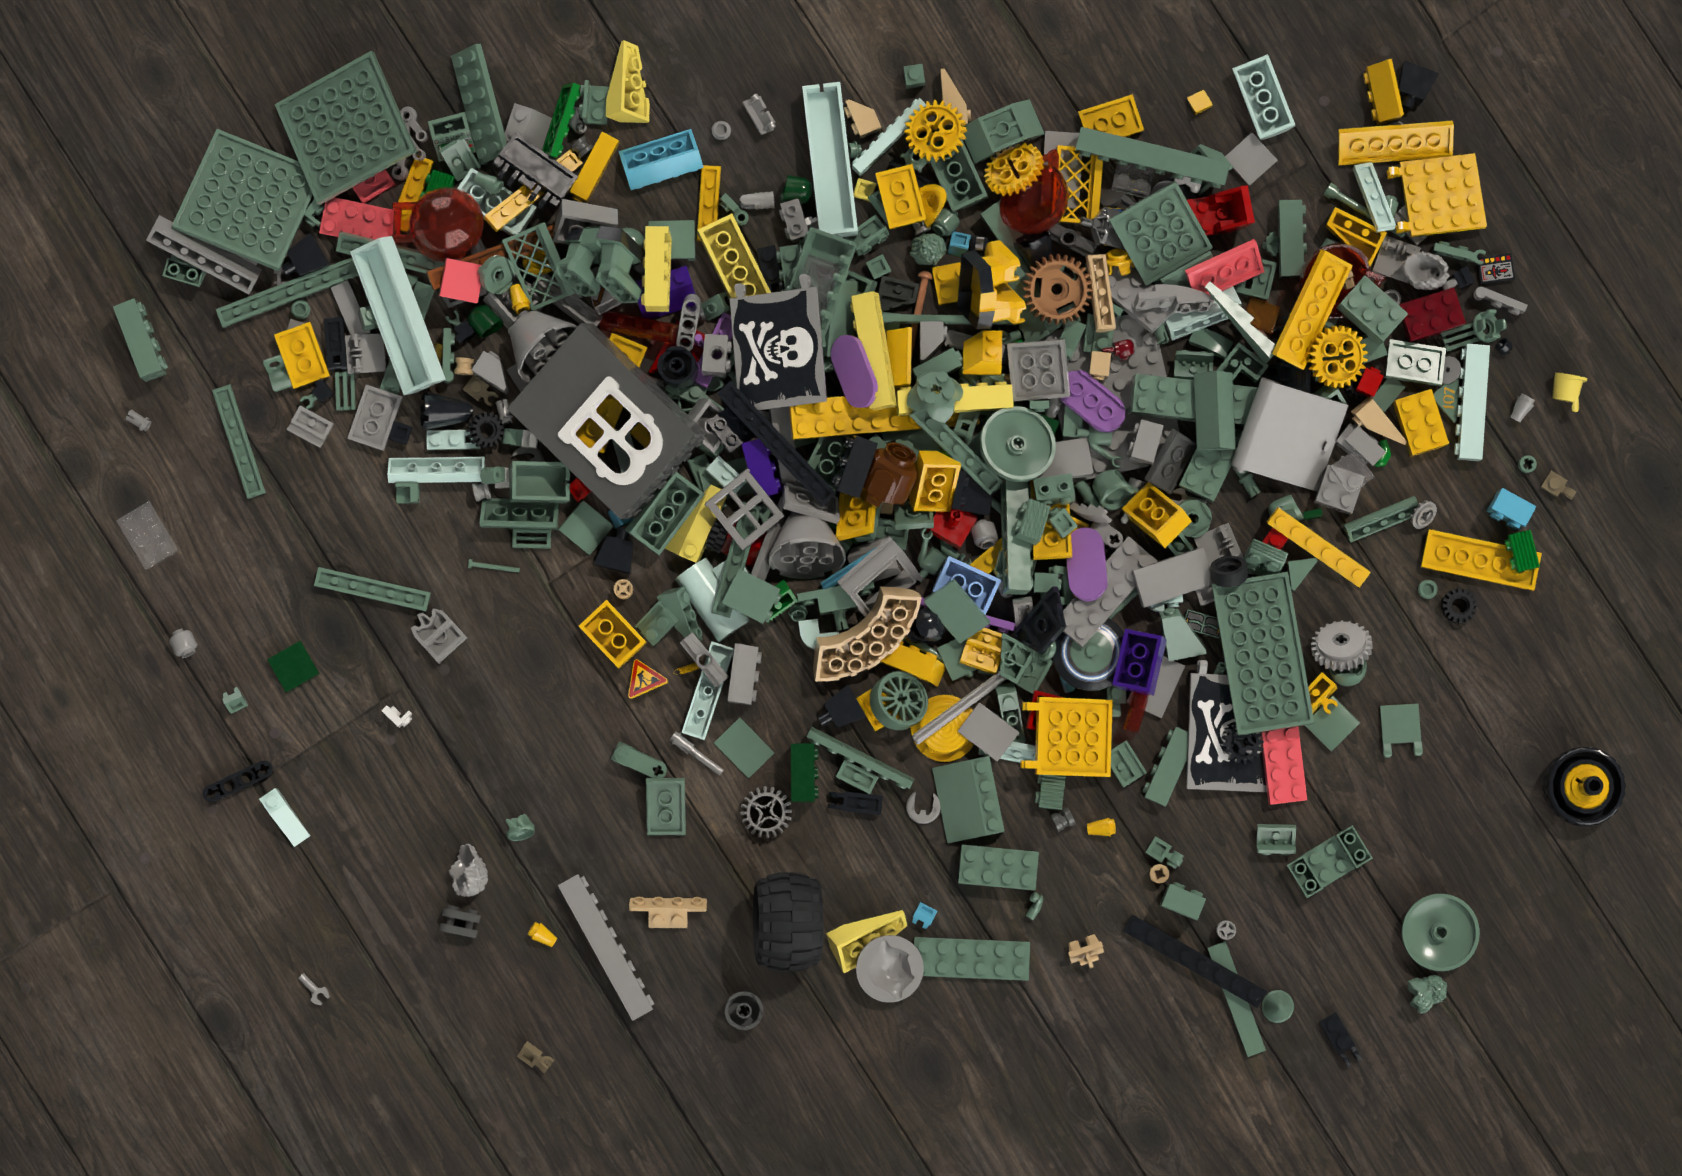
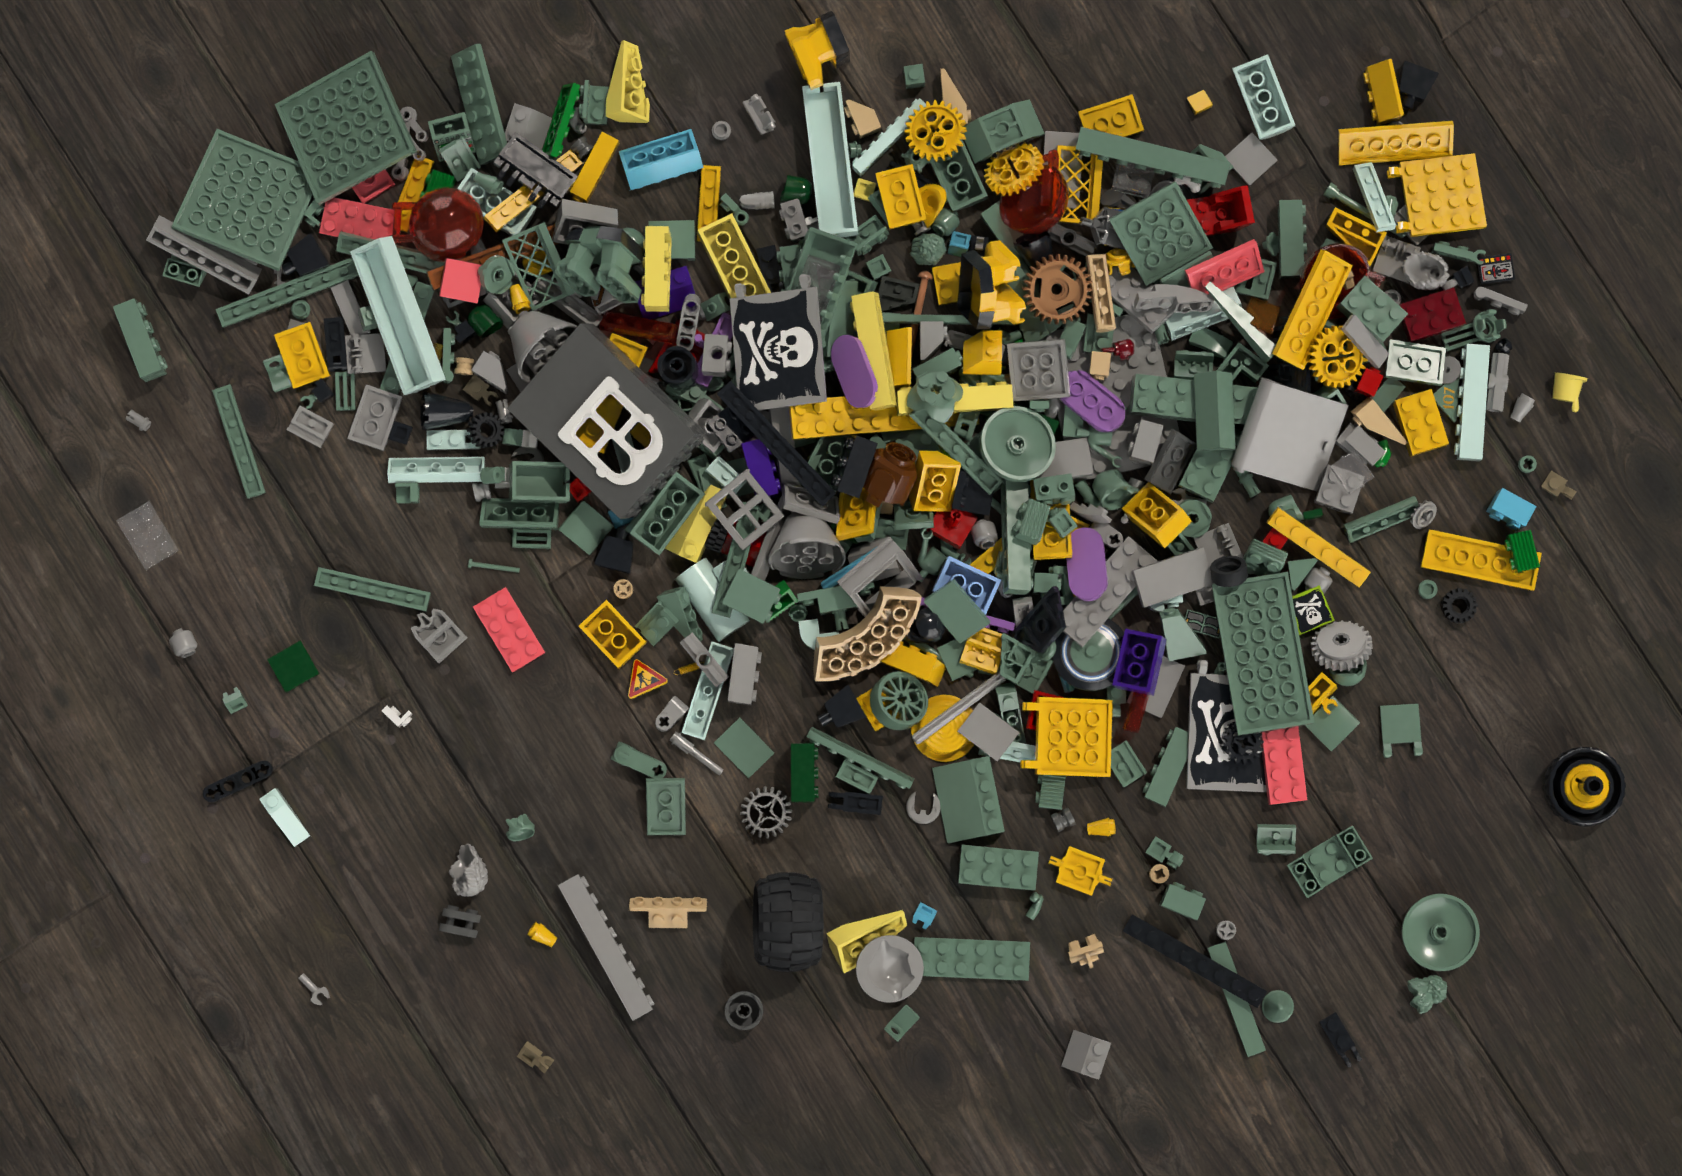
(509, 629): none -> coral plate
(673, 712): none -> light grey piece
(817, 45): none -> yellow piece
(902, 1022): none -> sand green bracket
(1080, 870): none -> yellow plate
(1086, 1054): none -> light grey slope
(1311, 610): none -> flag
(1318, 577): none -> light grey head
(1365, 341): none -> light grey tile
(1497, 382): none -> light grey piece

